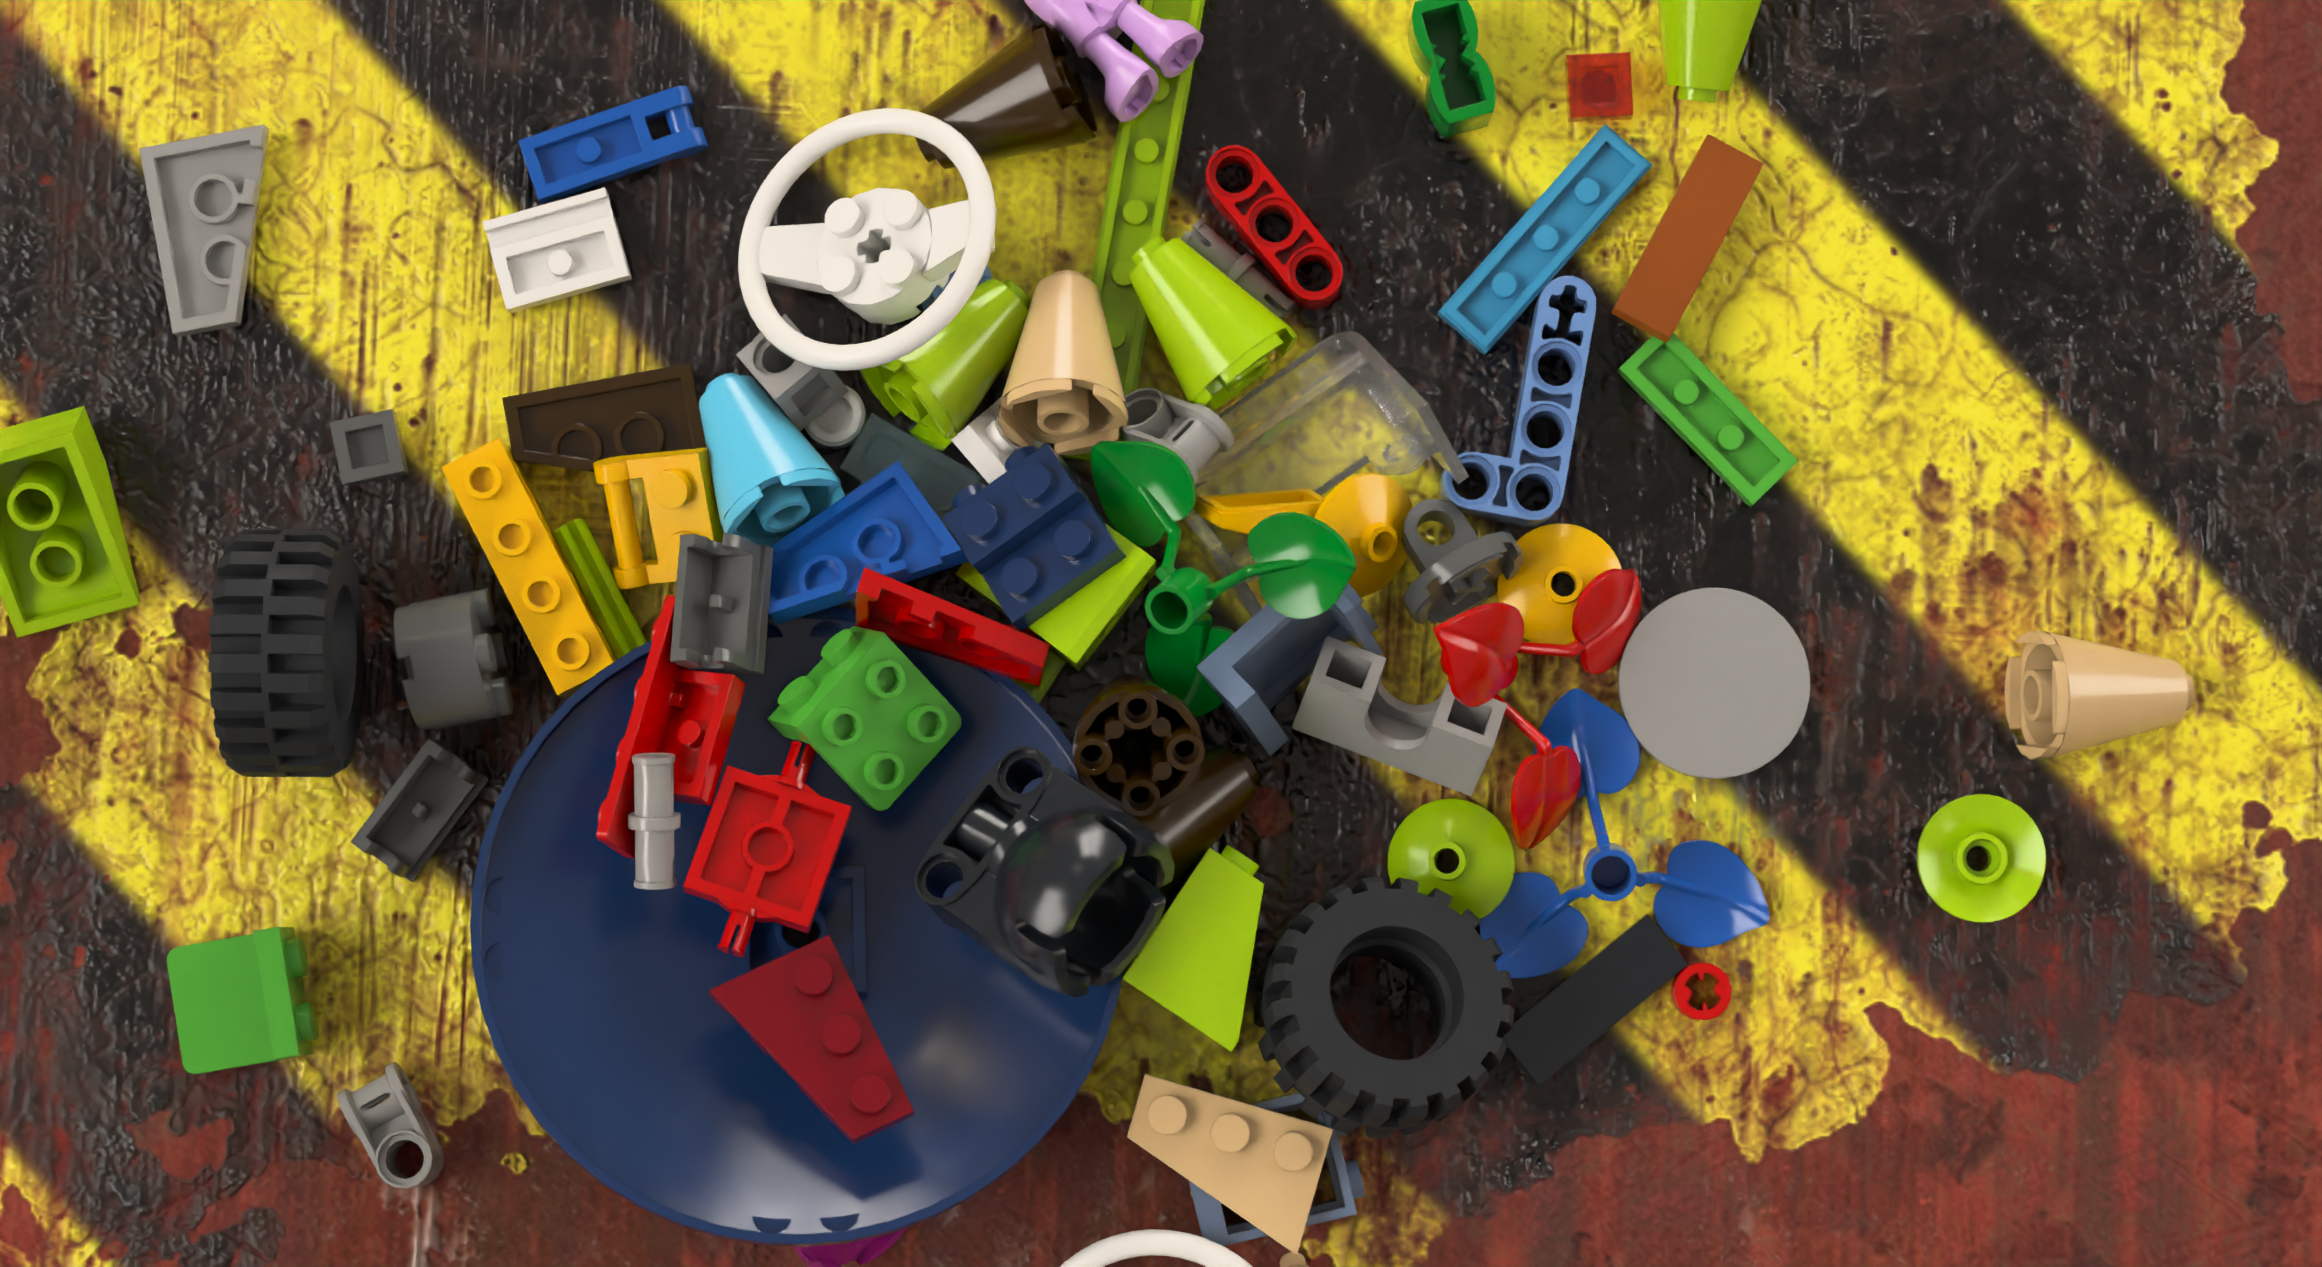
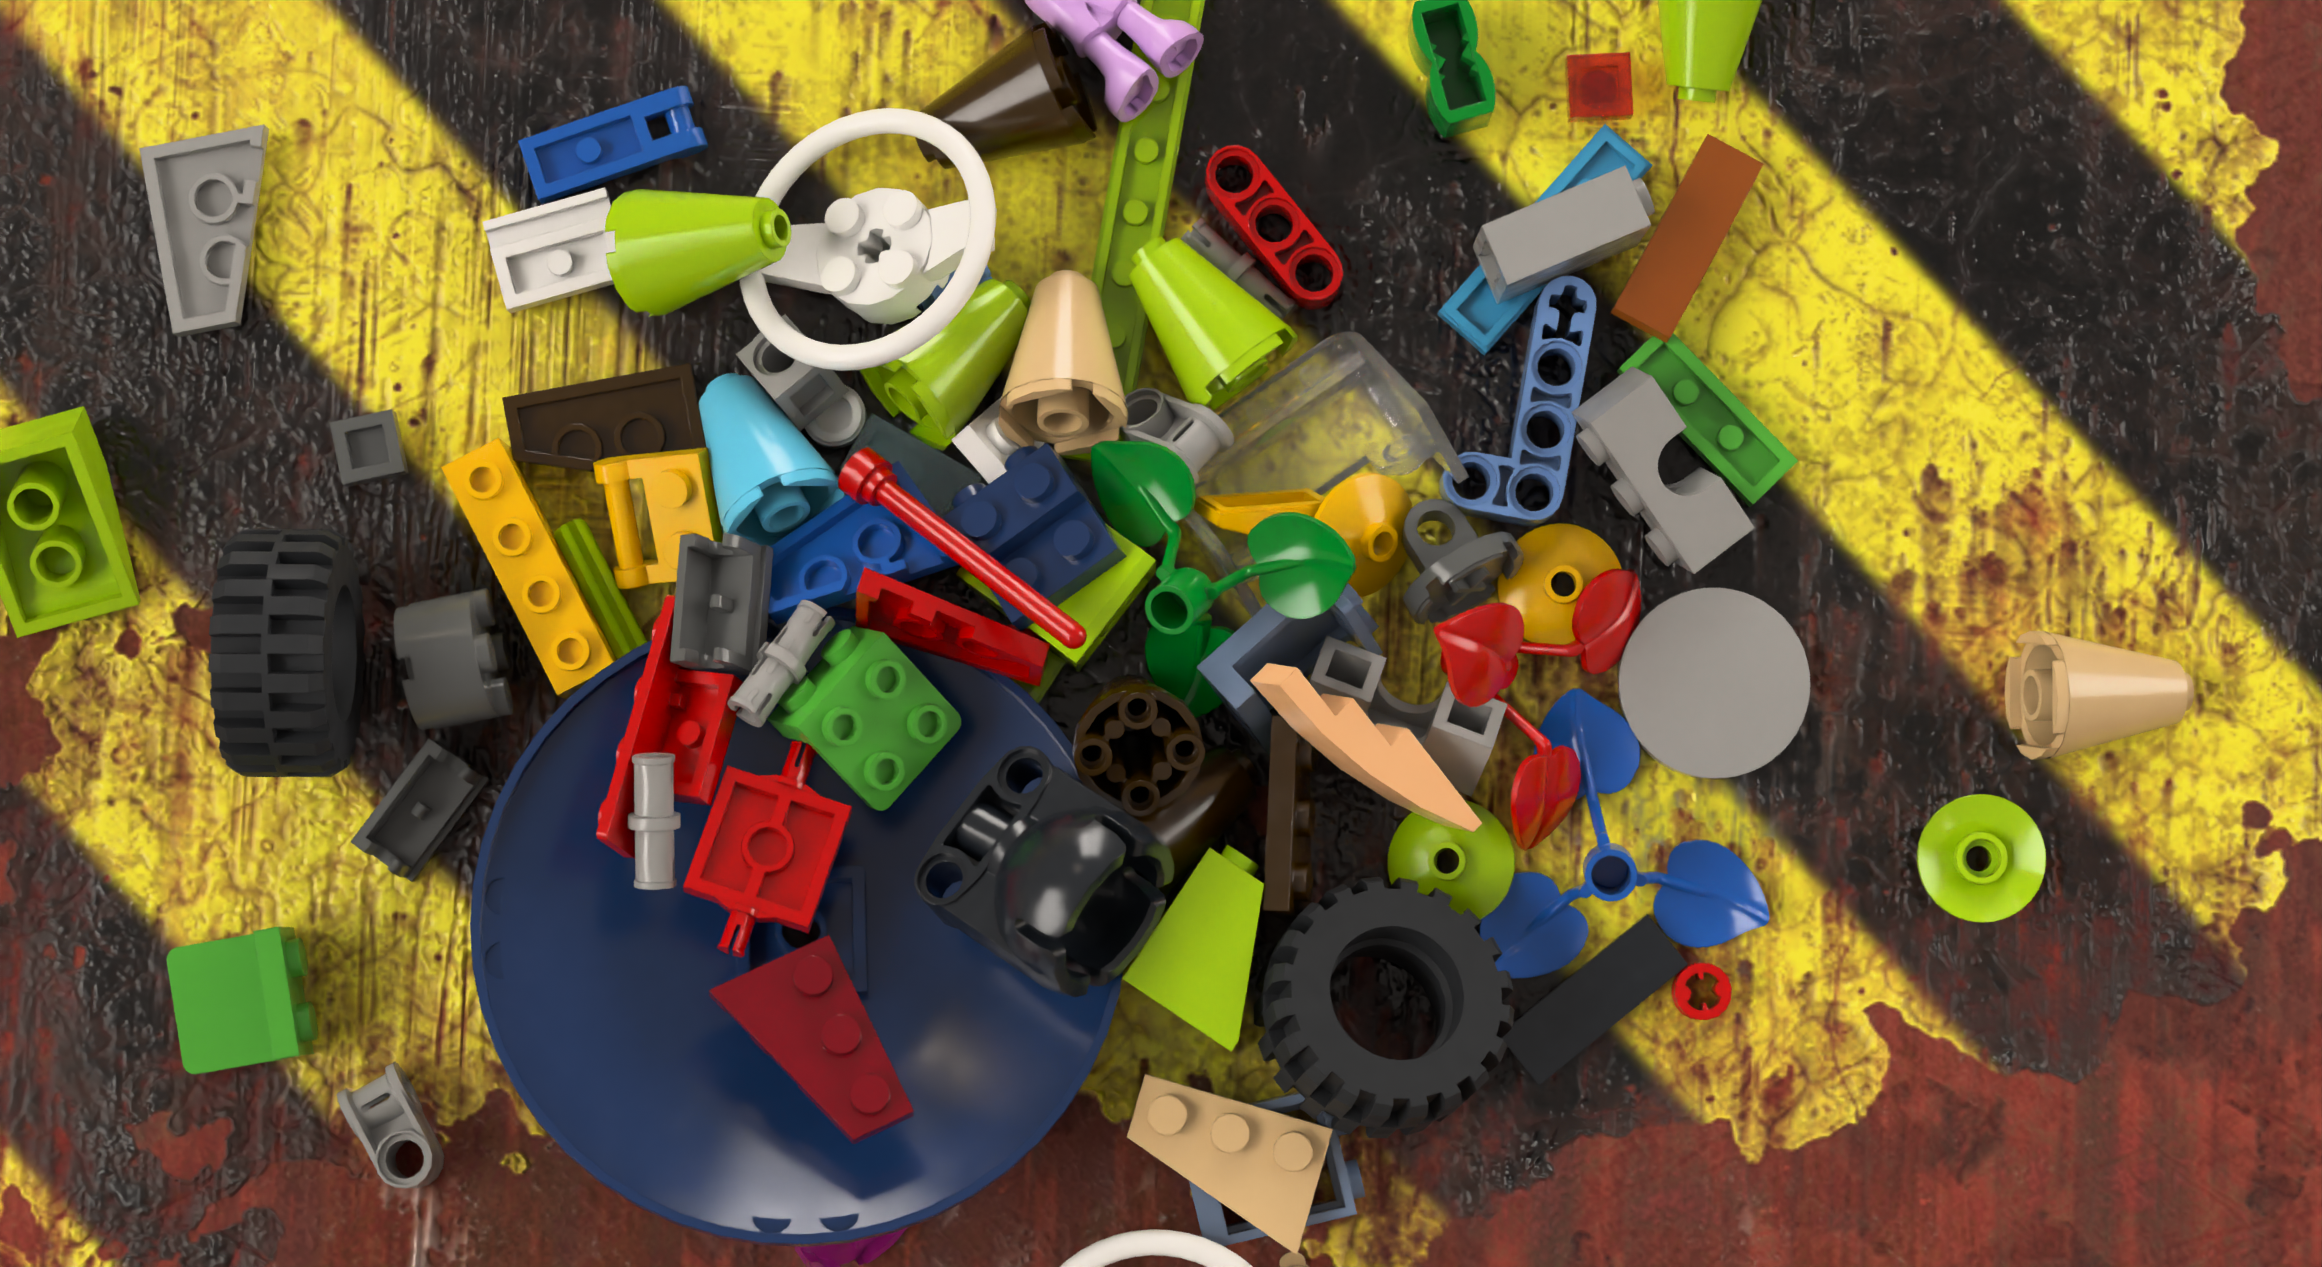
(689, 244): none -> lime cone
(781, 663): none -> light grey pin
(870, 480): none -> red piece
(1289, 823): none -> dark brown wing
(1376, 755): none -> light nougat slope
(1563, 233): none -> light grey brick
(1627, 430): none -> light grey arch

